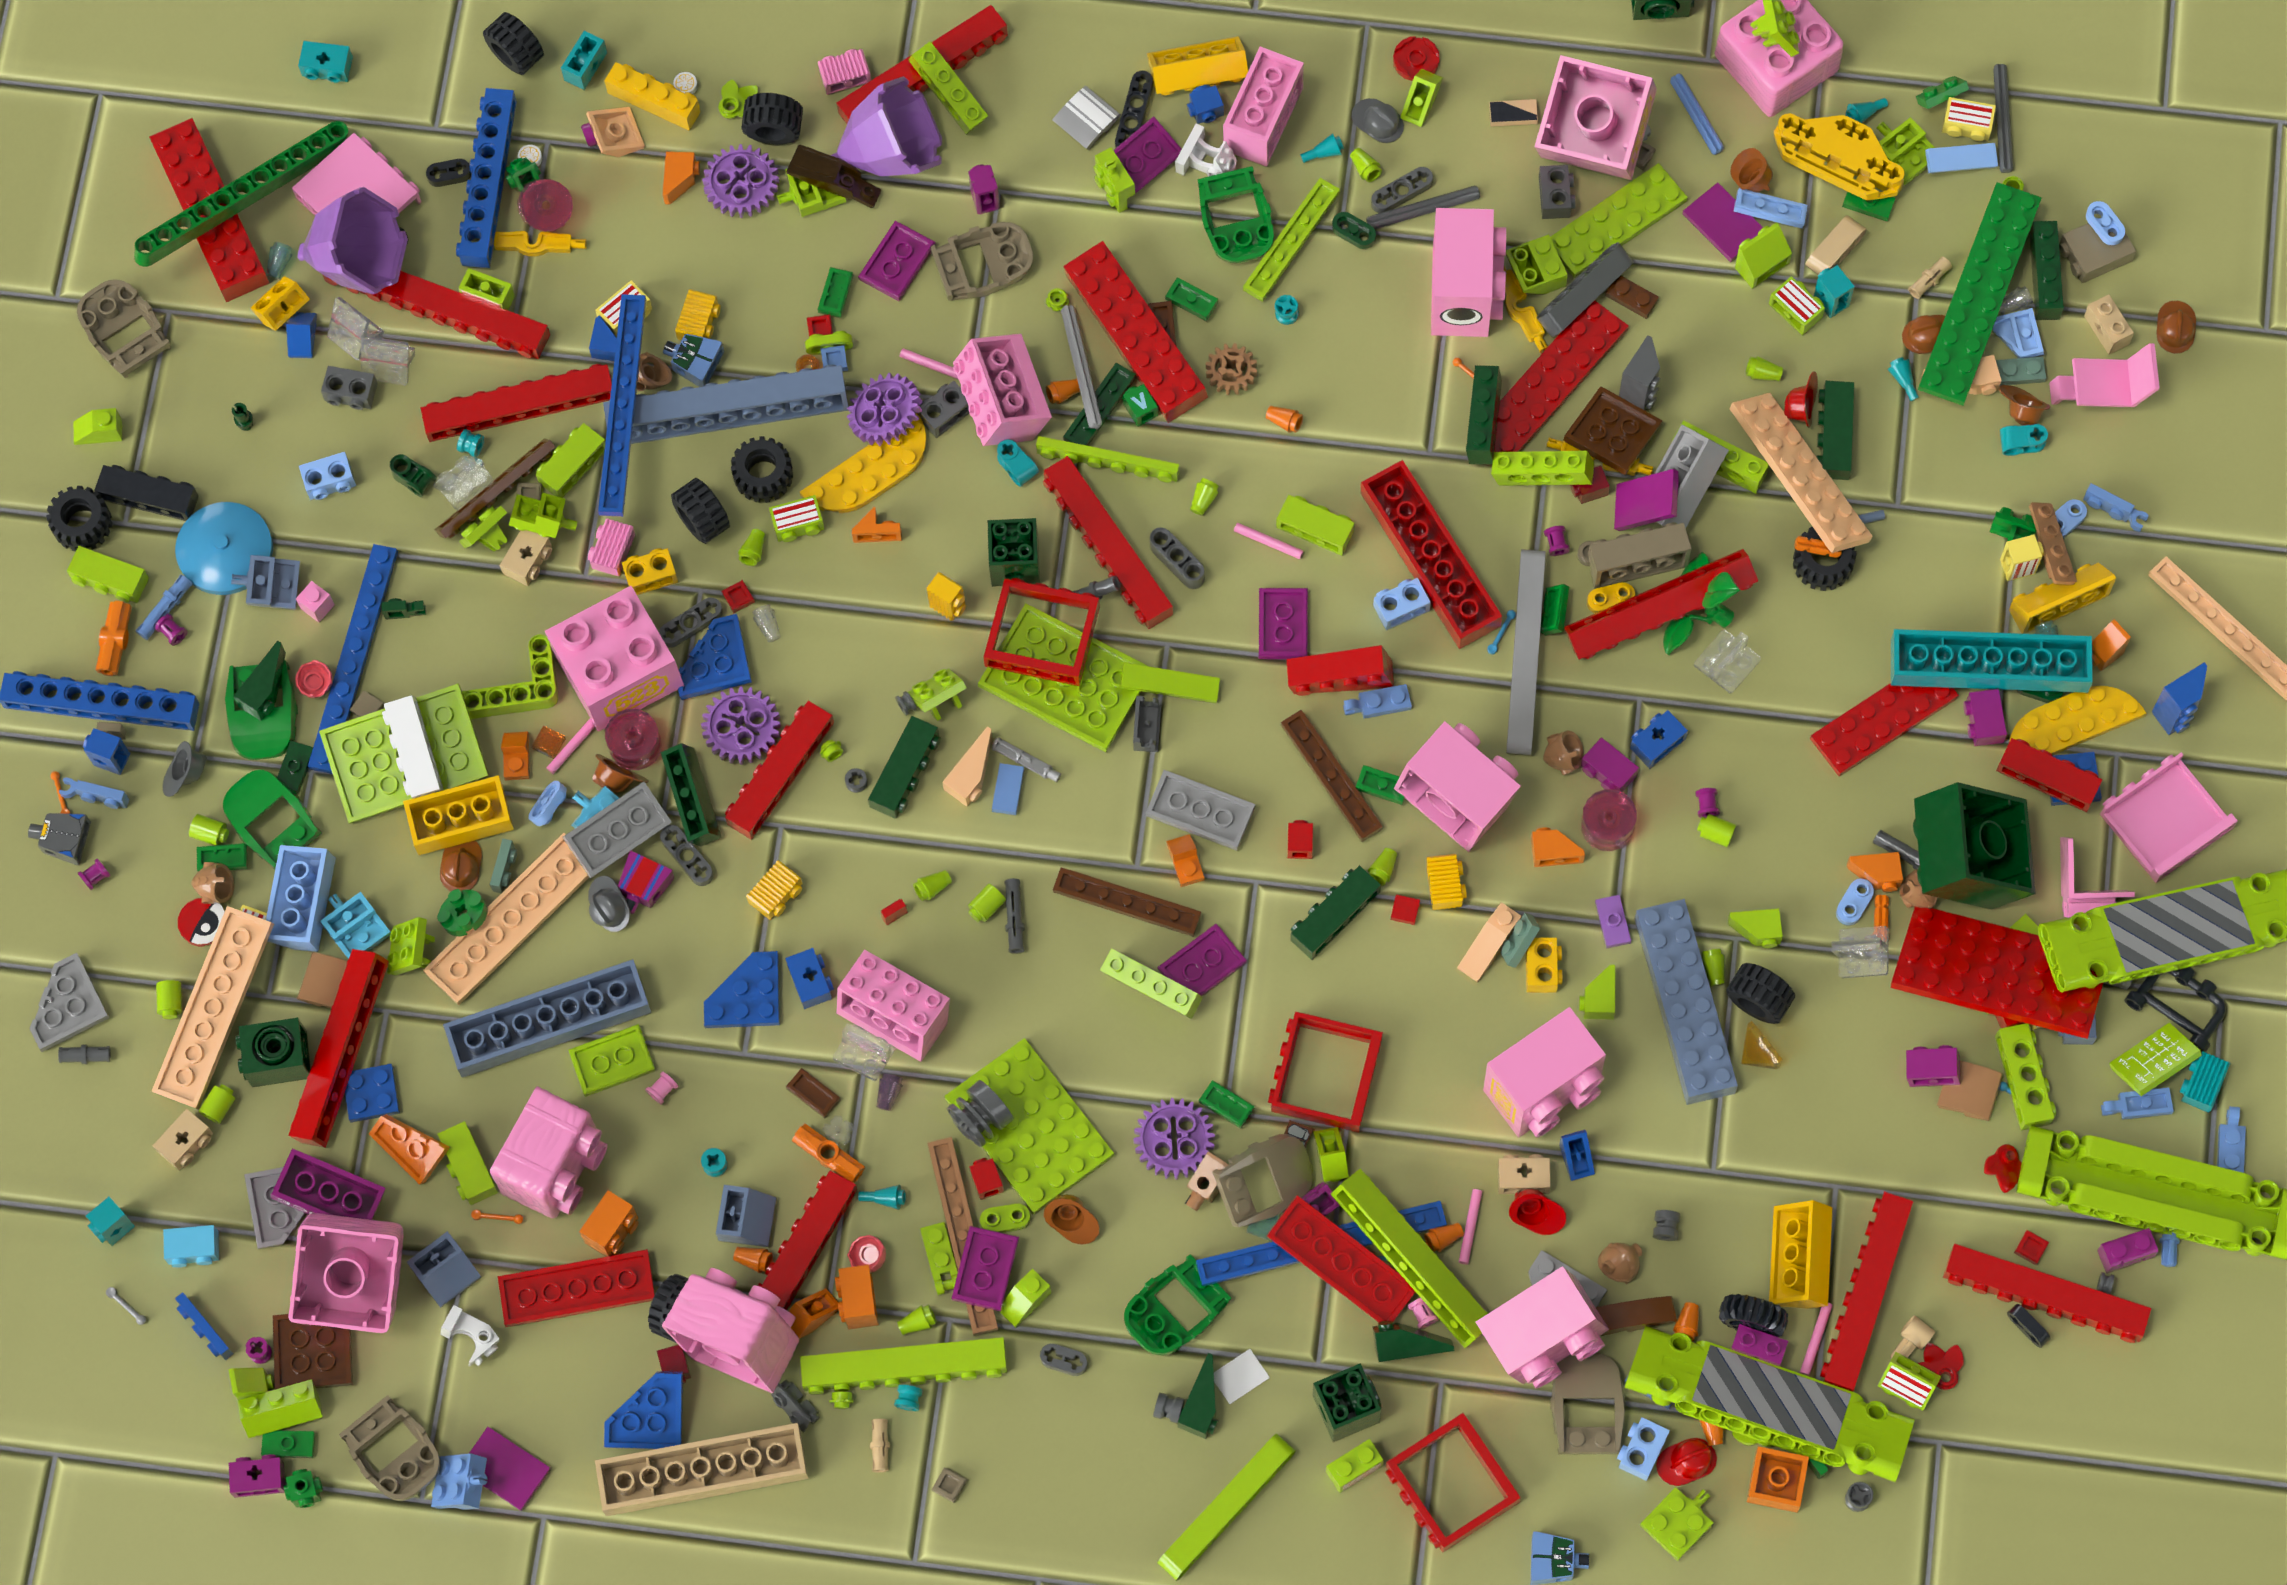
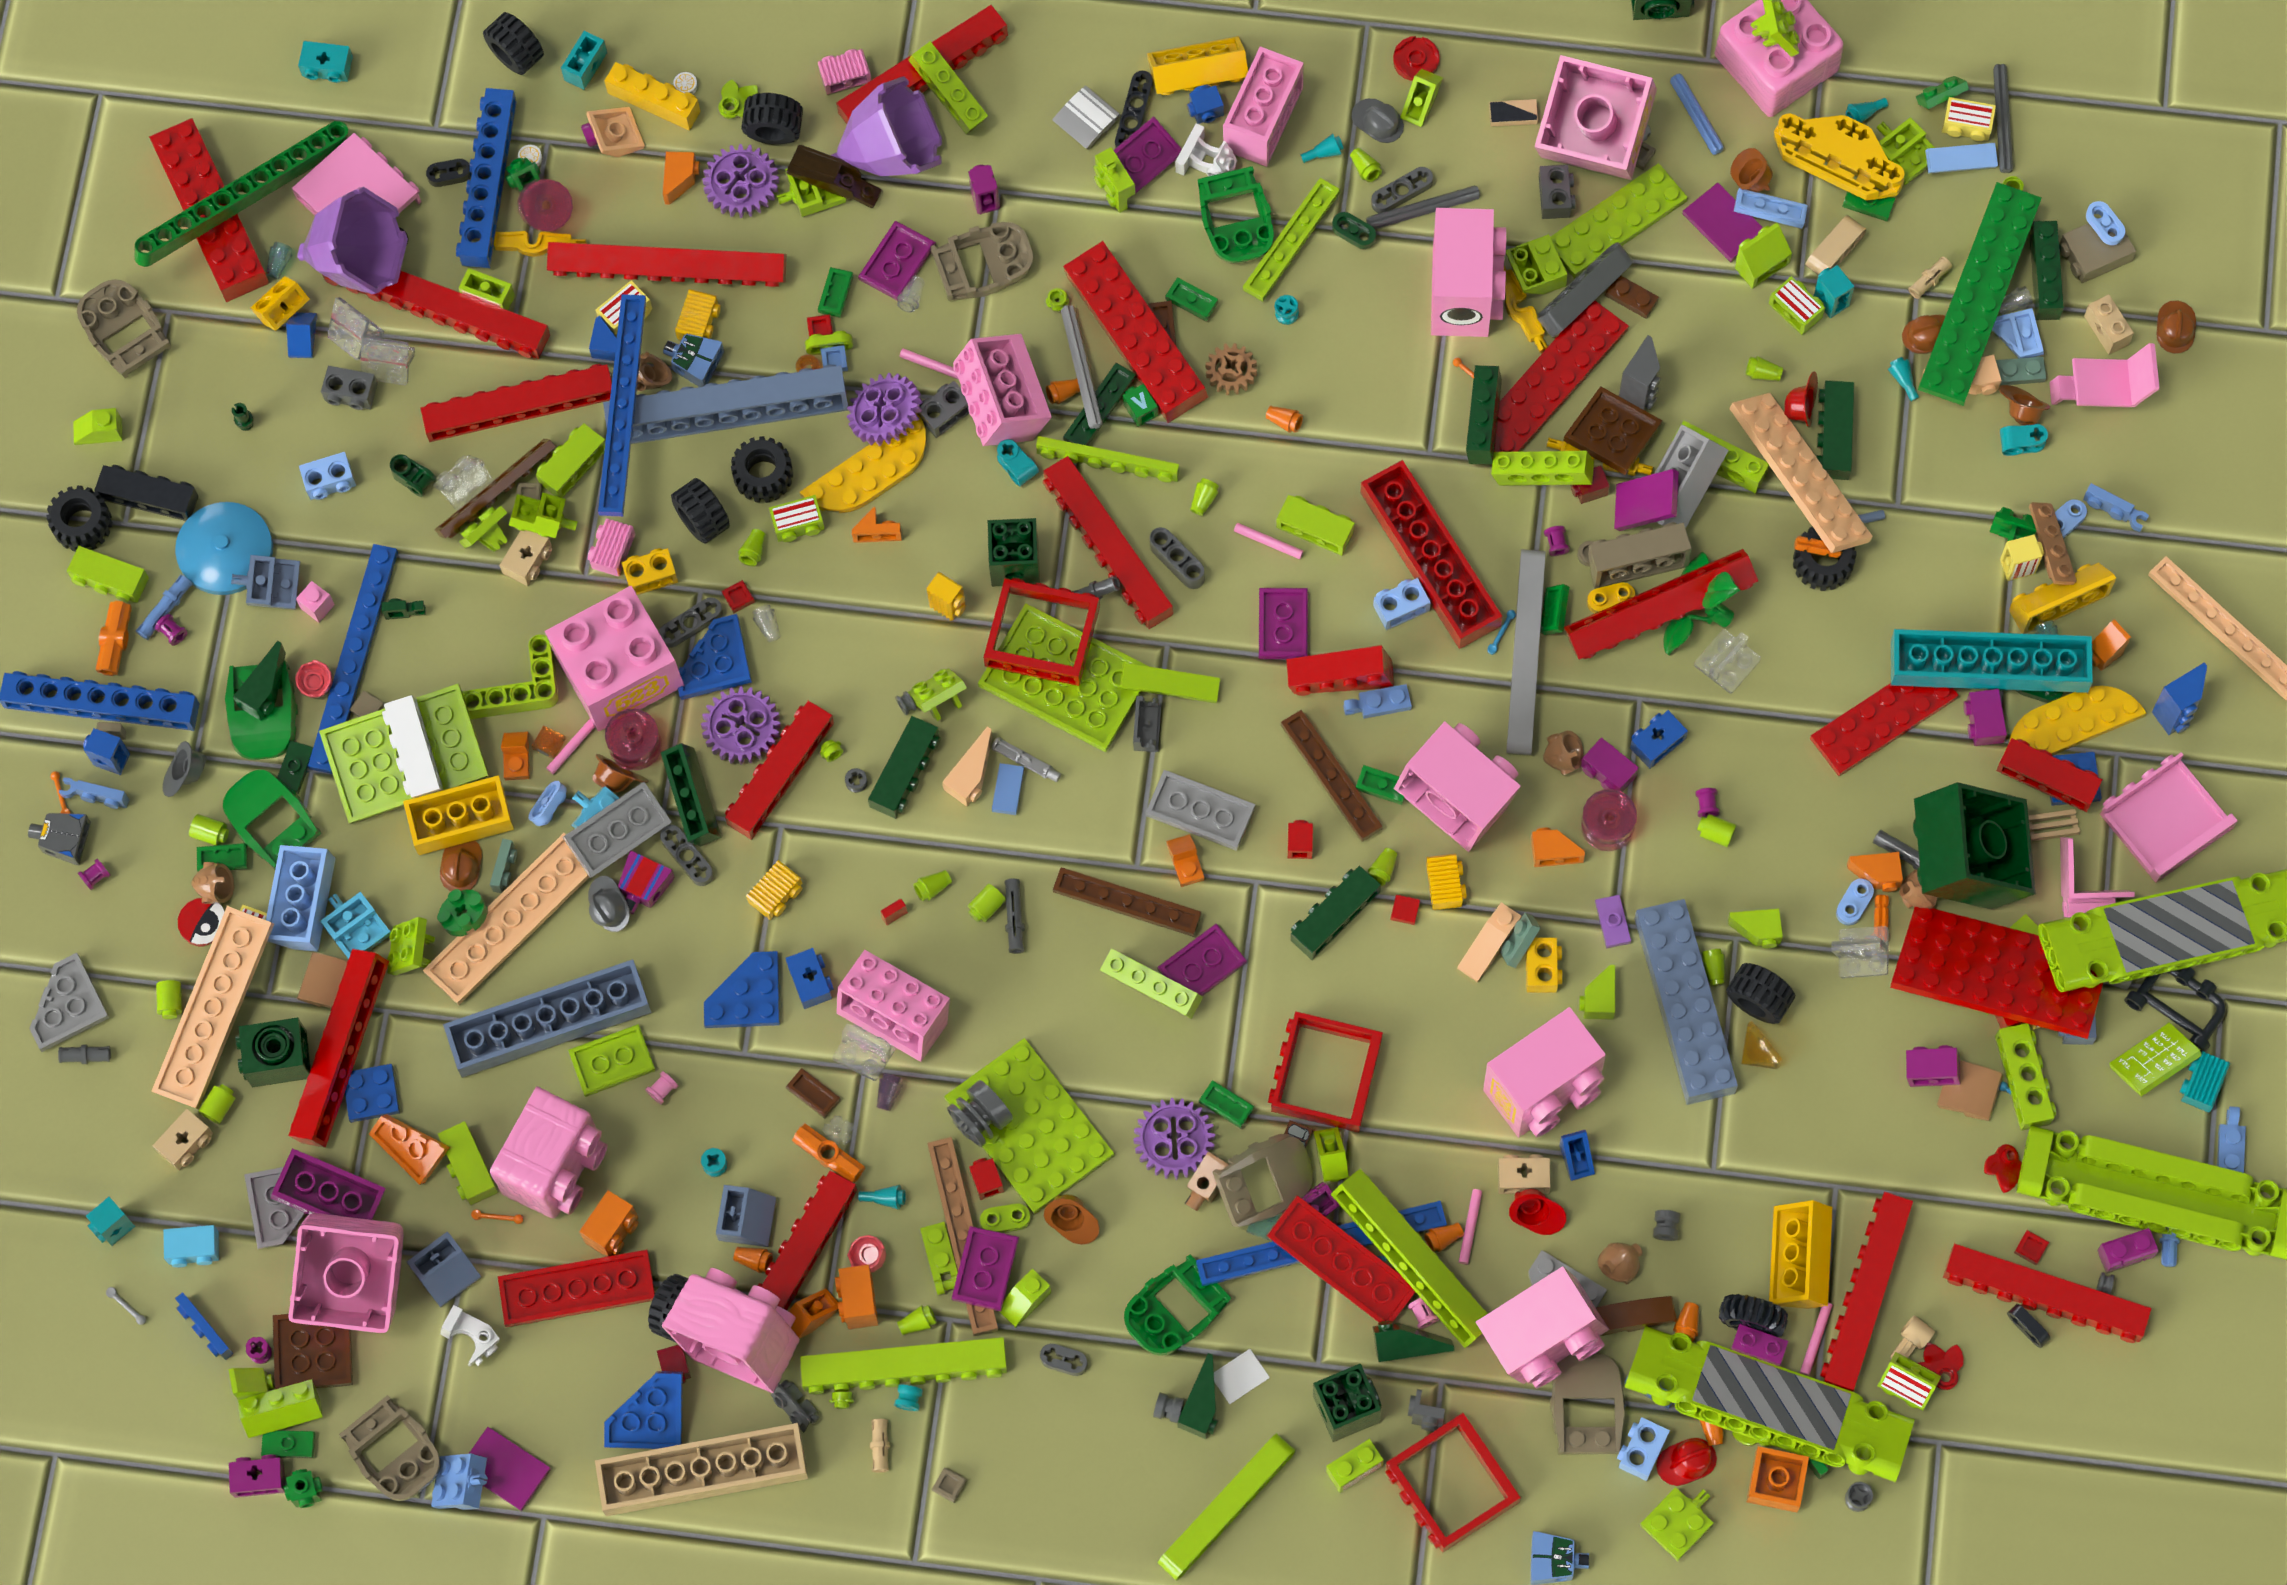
(470, 443): teal wheel -> none
(666, 262): none -> red brick
(911, 295): none -> clear cone
(1427, 1417): none -> dark grey bracket
(2075, 830): none -> tan tile
(2132, 1105): medium blue plate -> none

